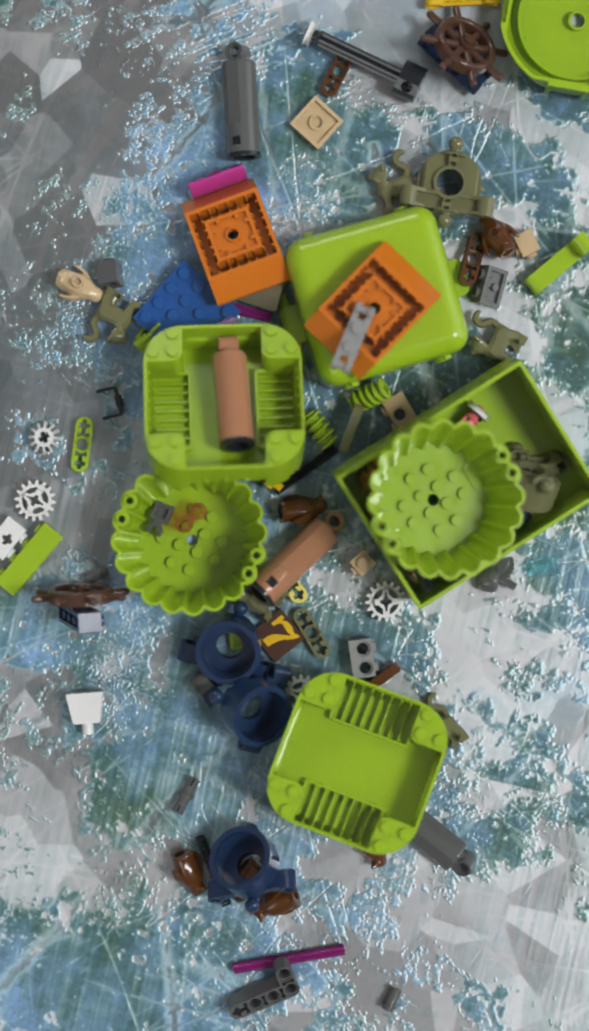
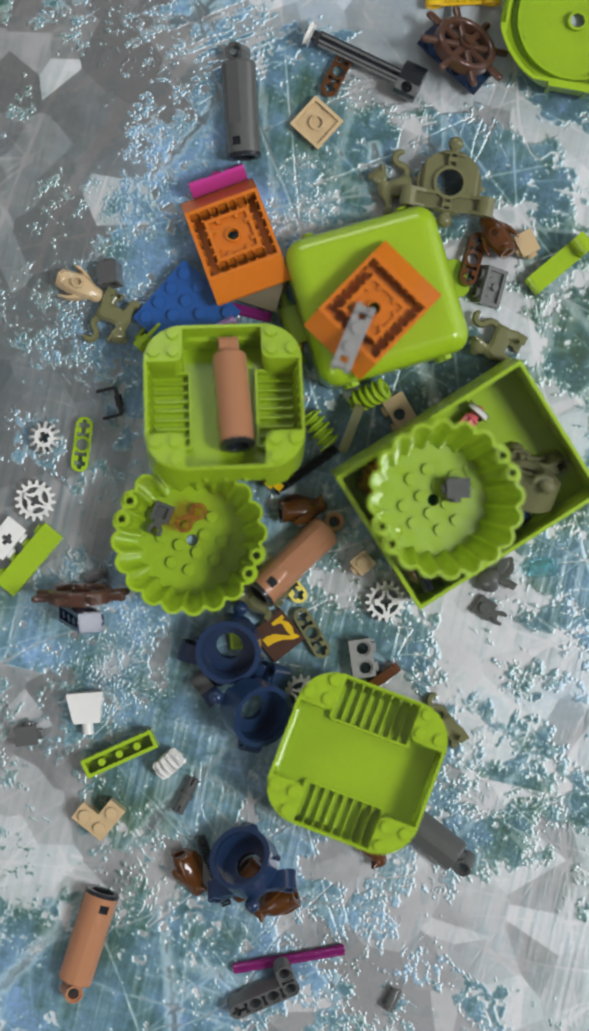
(28, 734): none -> dark grey brick
(87, 941): none -> nougat piece
(97, 821): none -> tan brick
(119, 753): none -> lime brick
(168, 763): none -> white gear
(455, 489): none -> dark grey brick
(486, 608): none -> dark grey plate

